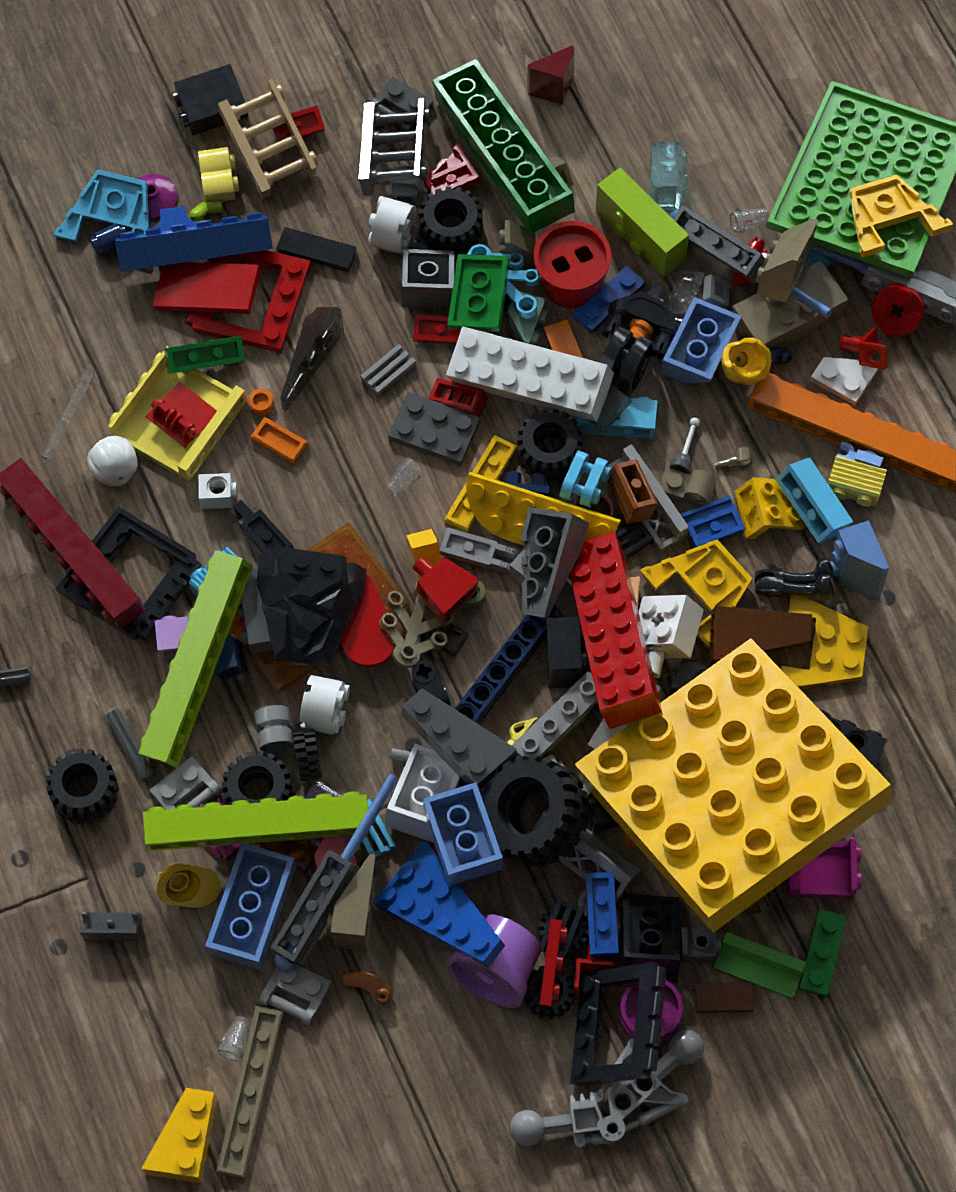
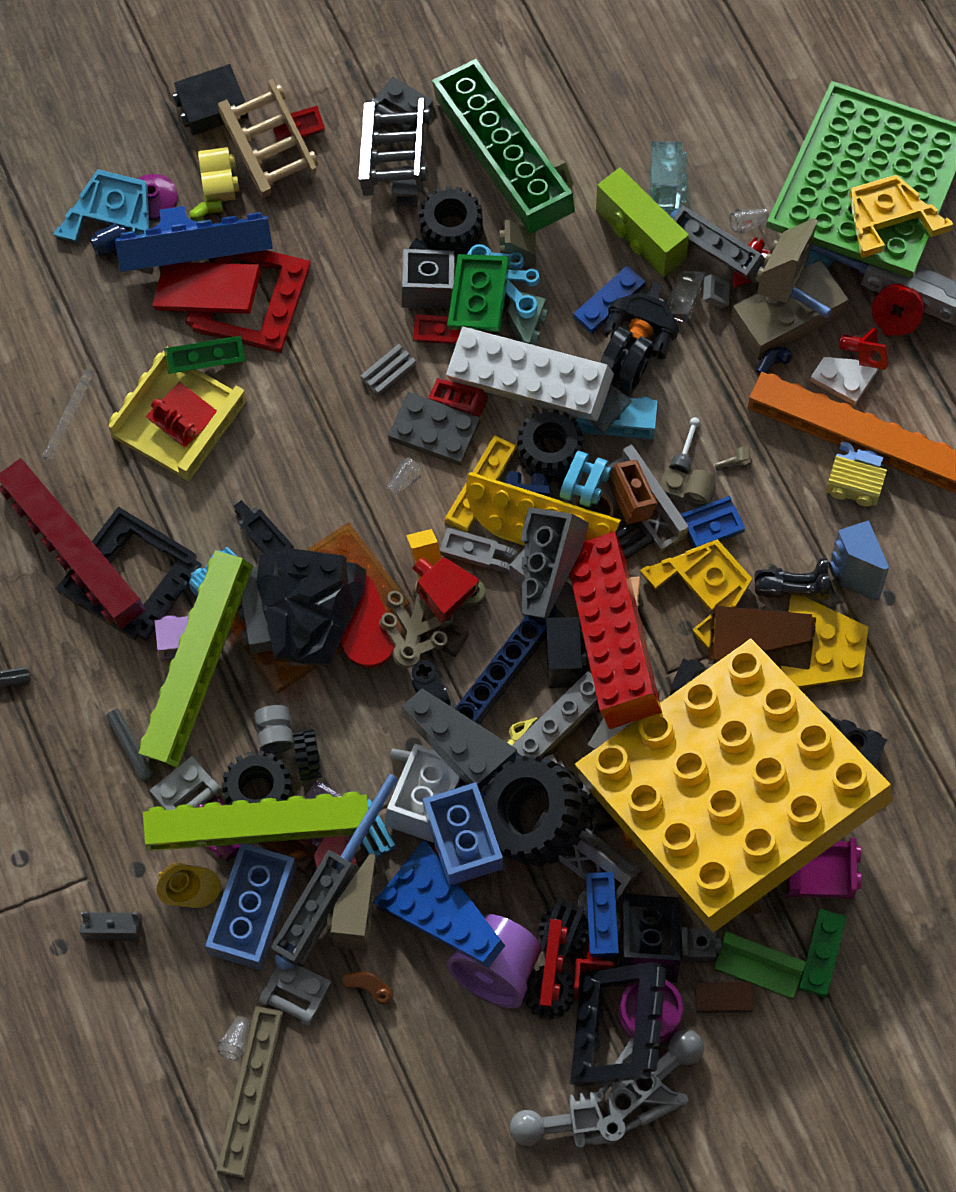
(78, 765): black tyre -> none
(112, 461): white piece -> none
(185, 1139): yellow wedge -> none
(209, 483): white brick -> none
(231, 659): dark blue brick -> none
(261, 402): orange tile -> none
(279, 441): orange tile -> none
(316, 249): black tile -> none
(317, 339): clear smoke wedge -> none
(323, 705): white brick -> none
(391, 225): white brick -> none
(453, 172): wing -> none
(551, 76): dark red slope -> none
(561, 338): orange tile -> none
(572, 242): red piece -> none
(669, 627): white brick -> none
(699, 342): medium blue slope -> none
(752, 363): yellow piece -> none
(765, 506): yellow bracket -> none
(813, 500): medium azure brick -> none

